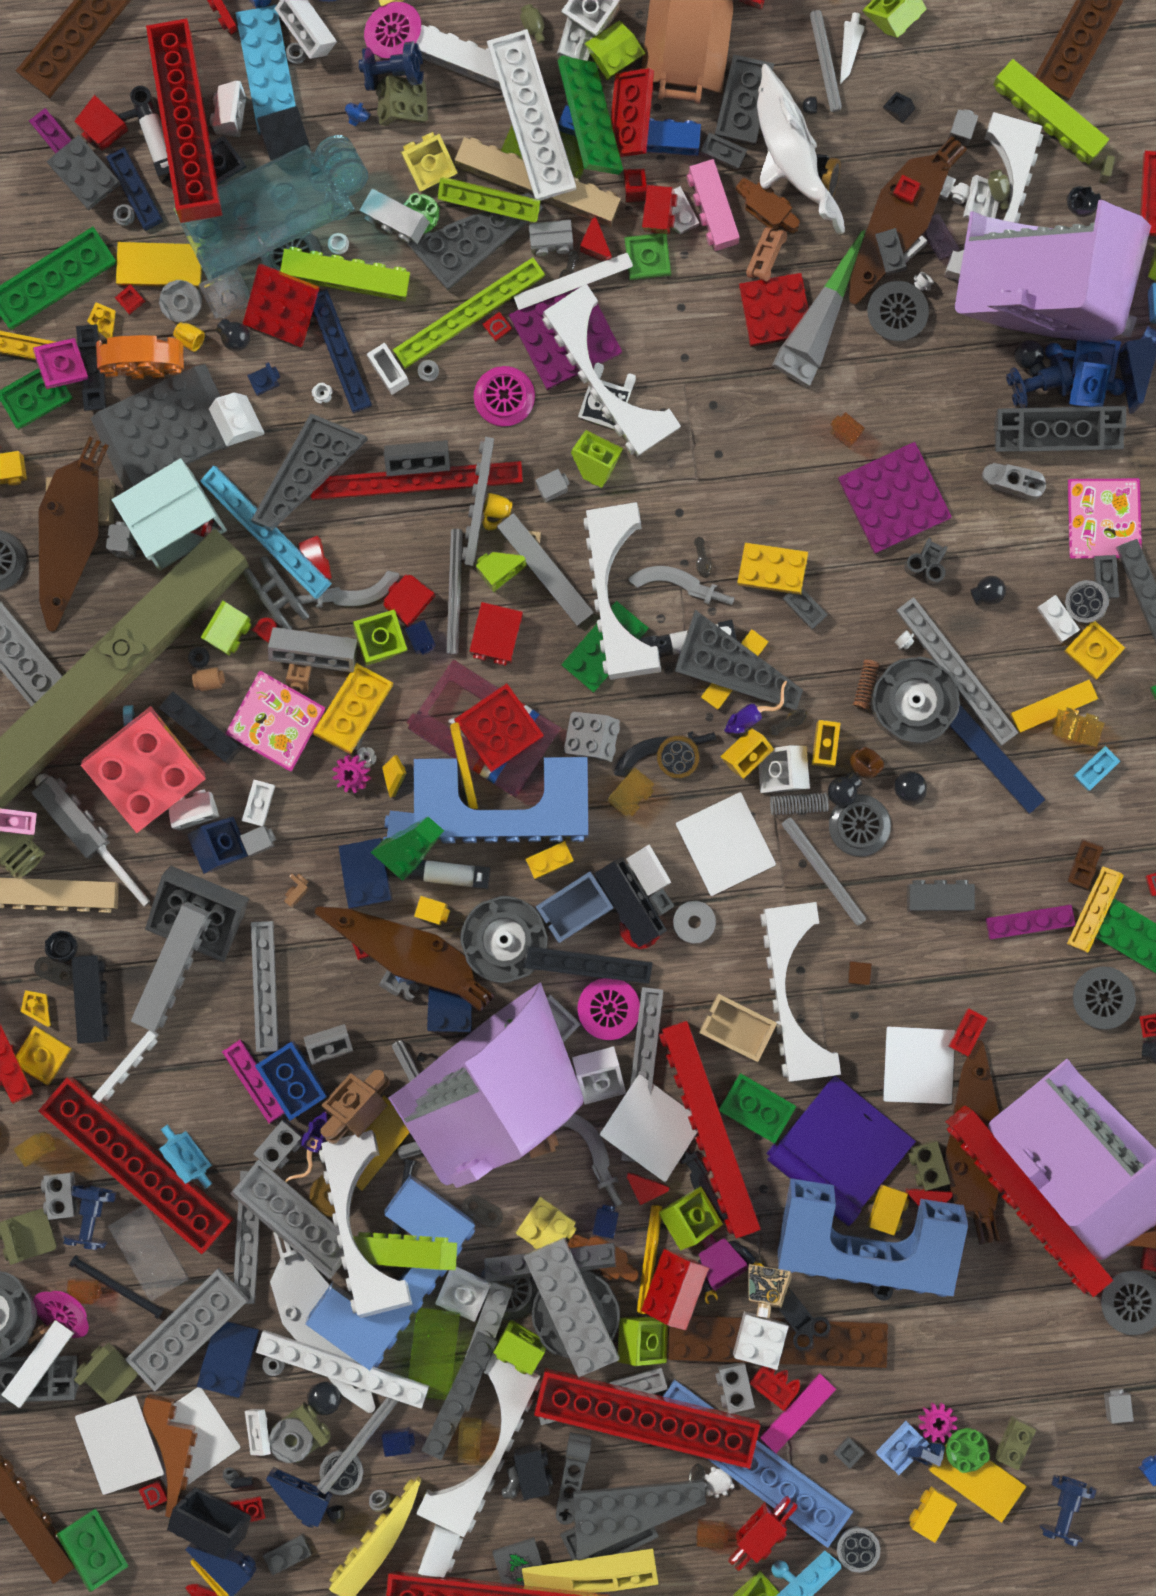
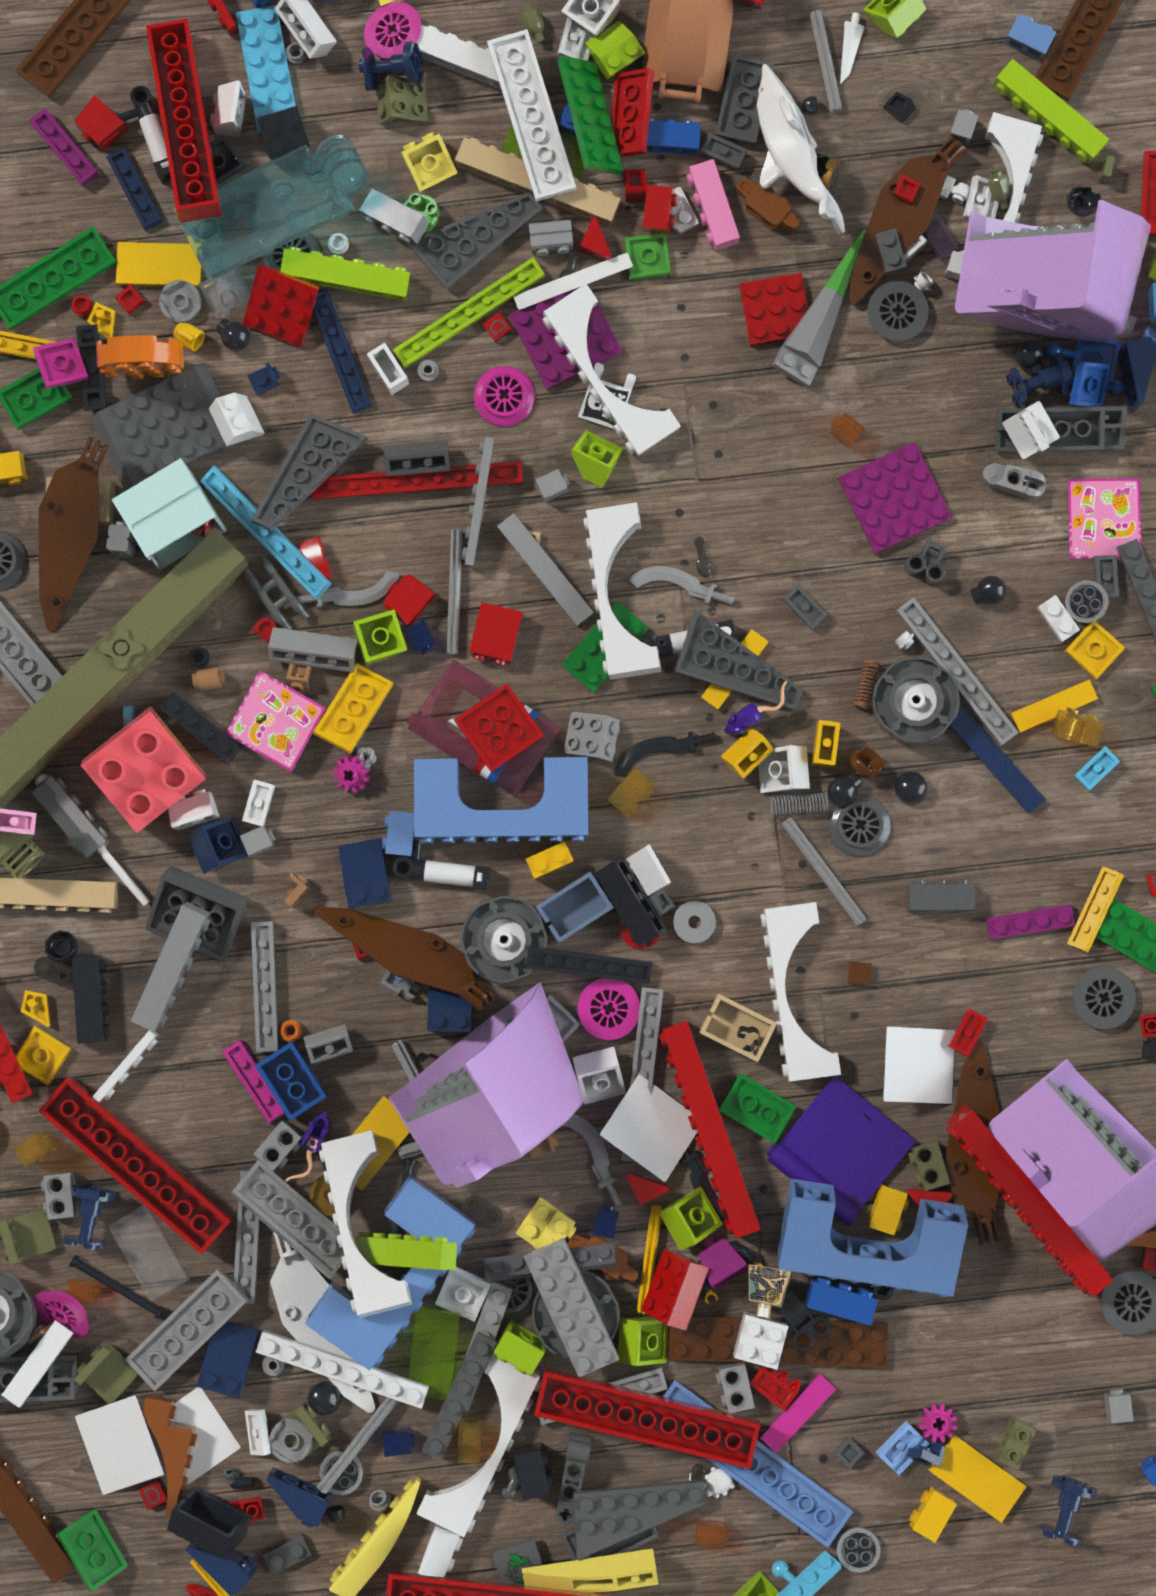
(82, 305): none -> red plate
(83, 172): dark grey plate -> none
(124, 209): light grey plate -> none
(185, 1157): medium azure plate -> none
(226, 628): lime slope -> none
(284, 1027): none -> orange plate
(318, 389): white plate -> none
(354, 1105): medium nougat brick -> none
(356, 113): blue piece -> none
(394, 775): yellow piece -> none
(408, 847): green wedge -> none
(432, 910): yellow brick -> none
(463, 765): yellow tile -> none
(488, 199): lime plate -> none
(495, 507): yellow piece -> none
(499, 568): lime slope -> none
(678, 756): tile -> none
(725, 844): white sticker -> none
(749, 1030): none -> black piece
(761, 1533): red brick -> none
(766, 253): nougat plate -> none
(772, 568): yellow plate -> none
(840, 1299): none -> blue brick
(967, 1450): bright green dish -> none
(1030, 37): none -> medium blue brick
(1031, 430): none -> white bracket
(1085, 863): reddish brown slope -> none

